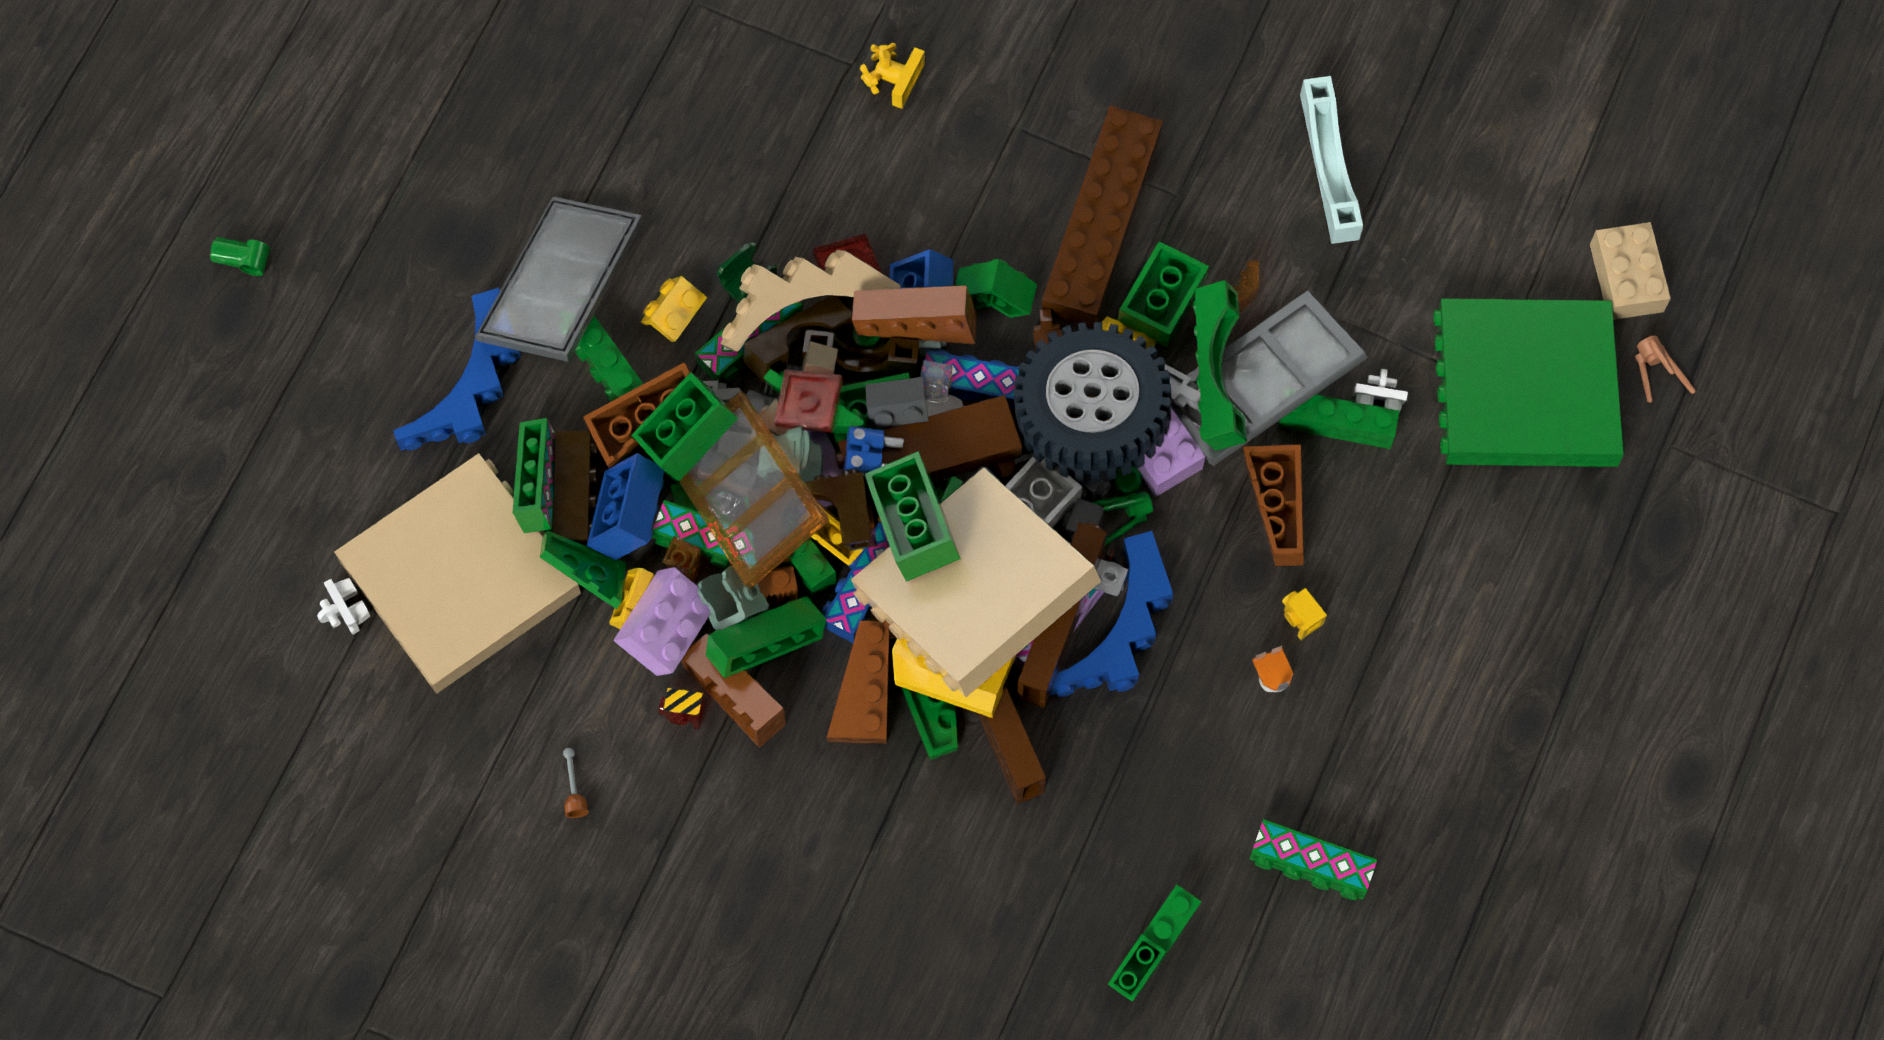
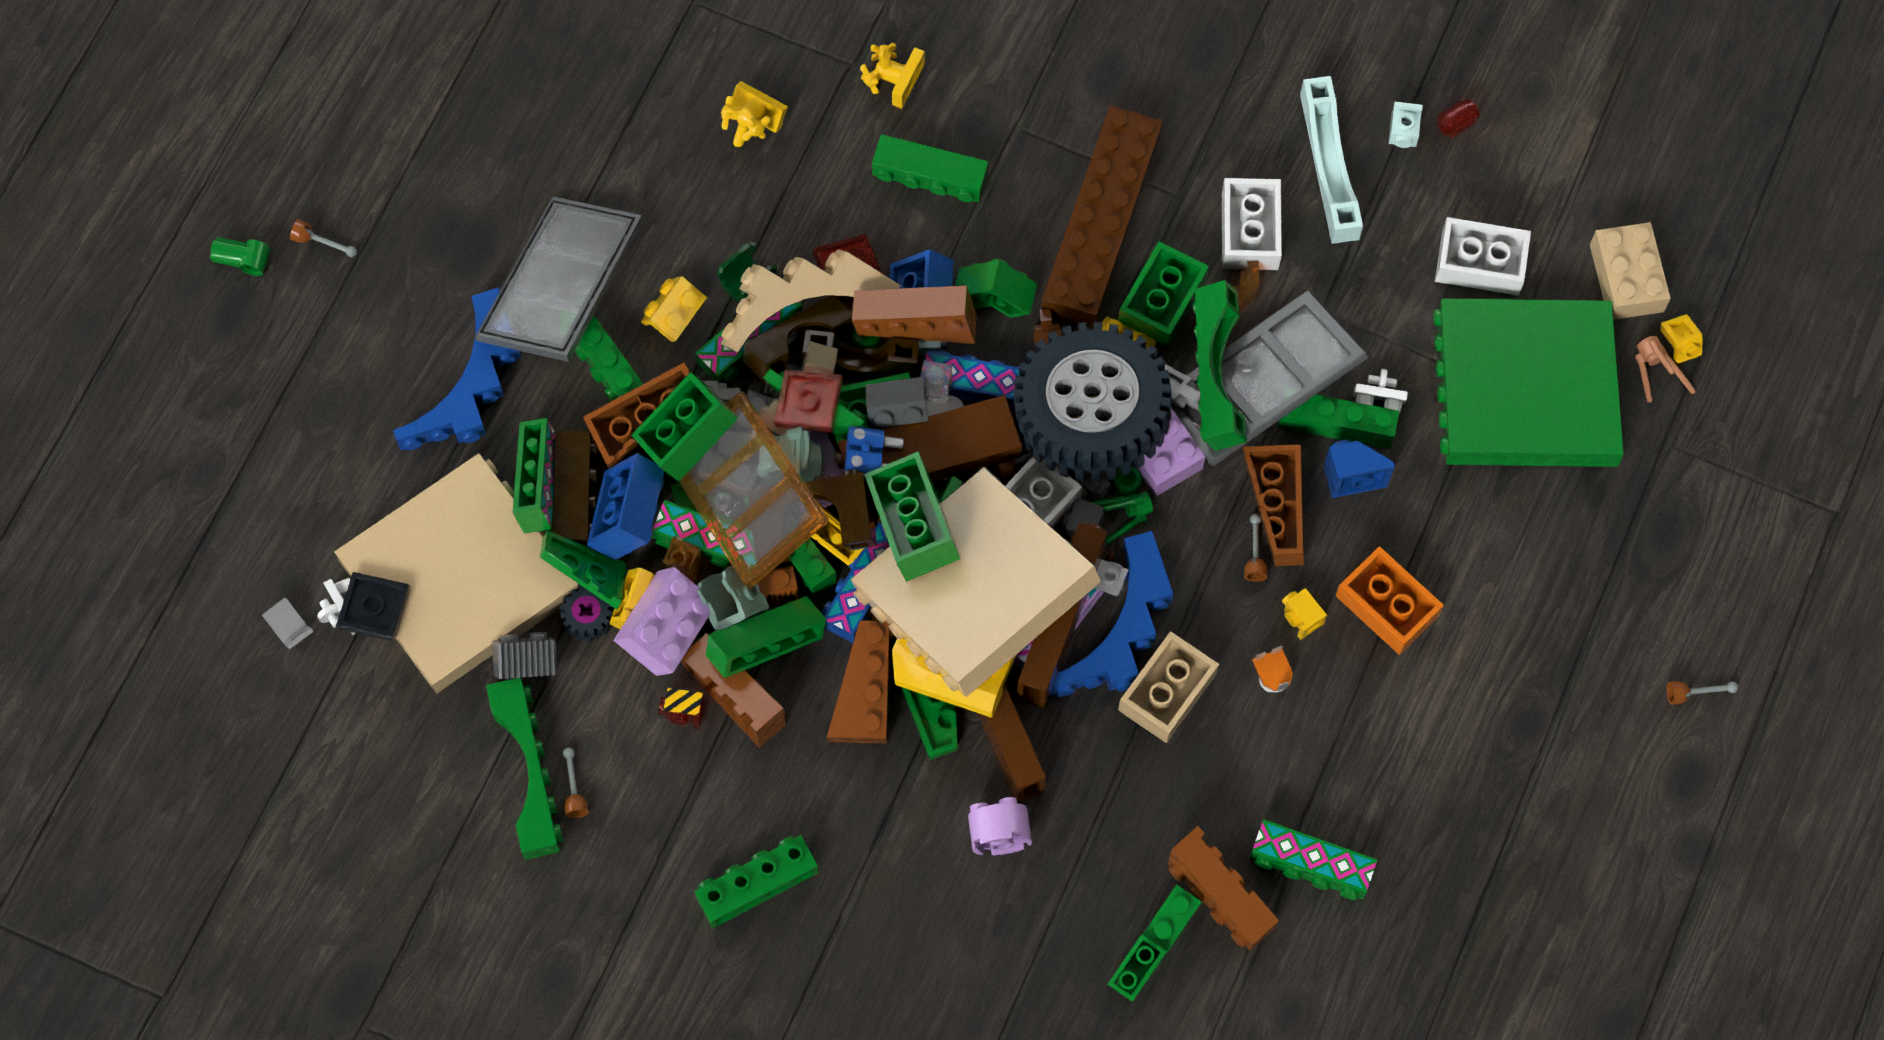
(287, 623): none -> light grey bracket
(303, 232): none -> hinge
(373, 606): none -> black tile
(524, 656): none -> dark grey brick
(535, 825): none -> green arch
(586, 623): none -> black wheel
(753, 113): none -> yellow piece
(756, 881): none -> green brick
(929, 168): none -> green brick
(999, 827): none -> lavender brick
(1168, 687): none -> tan brick
(1221, 890): none -> dark orange wedge
(1251, 223): none -> white brick
(1255, 568): none -> hinge
(1355, 469): none -> blue slope
(1389, 600): none -> orange brick
(1405, 124): none -> light aqua brick
(1458, 118): none -> clear red brick
(1483, 256): none -> white brick
(1680, 692): none -> hinge
(1683, 337): none -> yellow bracket

